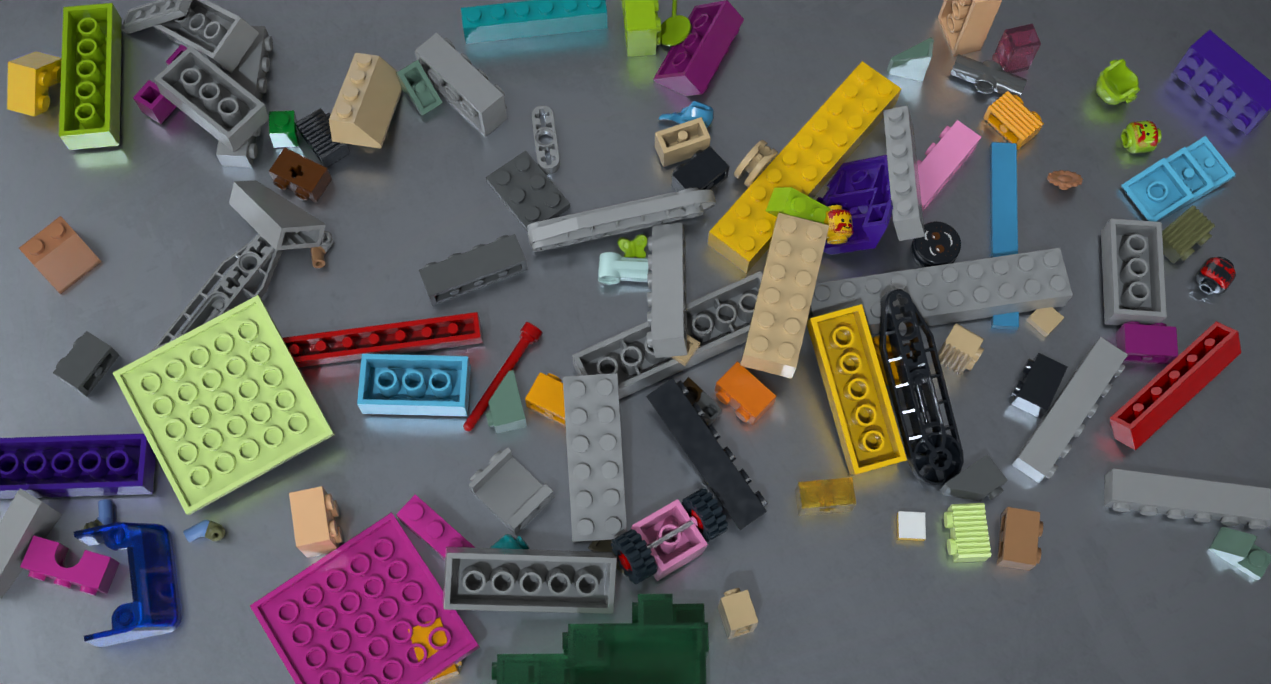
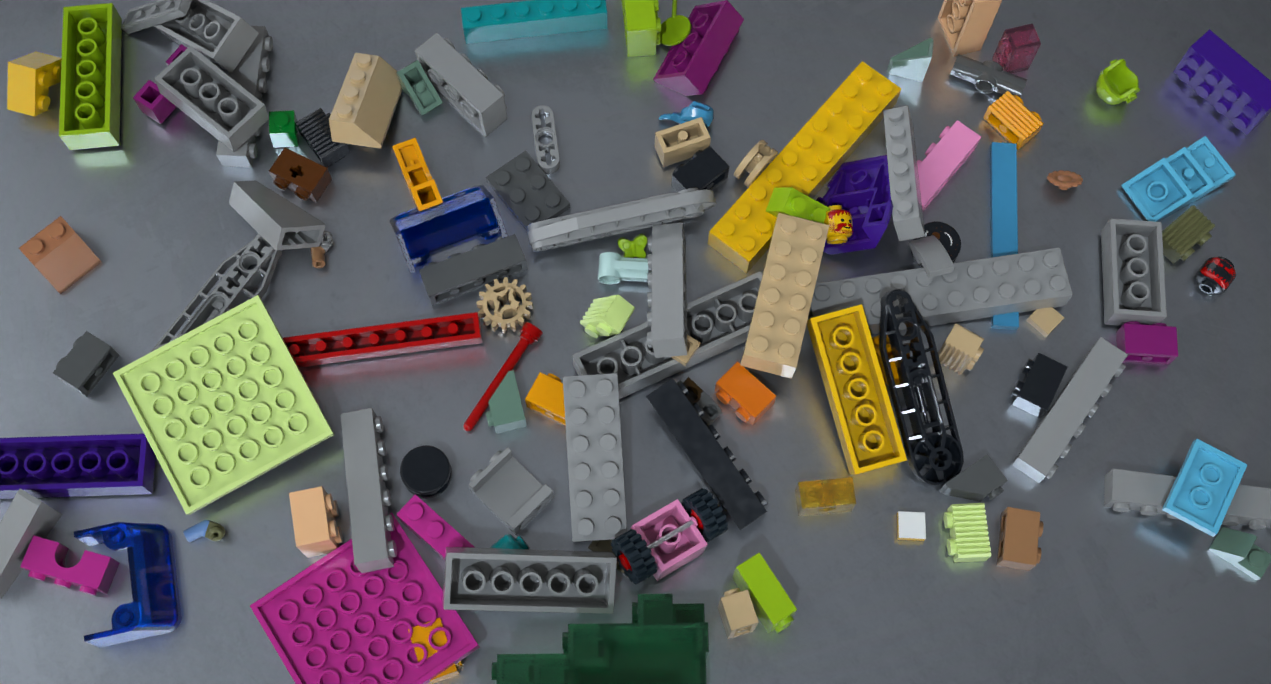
(105, 517): medium blue arm -> none
(367, 490): none -> light grey brick
(414, 385): medium azure brick -> none
(417, 175): none -> light orange arch
(426, 471): none -> black head
(456, 219): none -> clear blue windscreen
(510, 314): none -> tan gear
(607, 316): none -> yellowish green brick
(767, 595): none -> lime brick
(932, 256): none -> light grey slope
(1141, 137): lime head -> none
(1175, 385): red brick -> none
(1204, 487): none -> medium azure plate

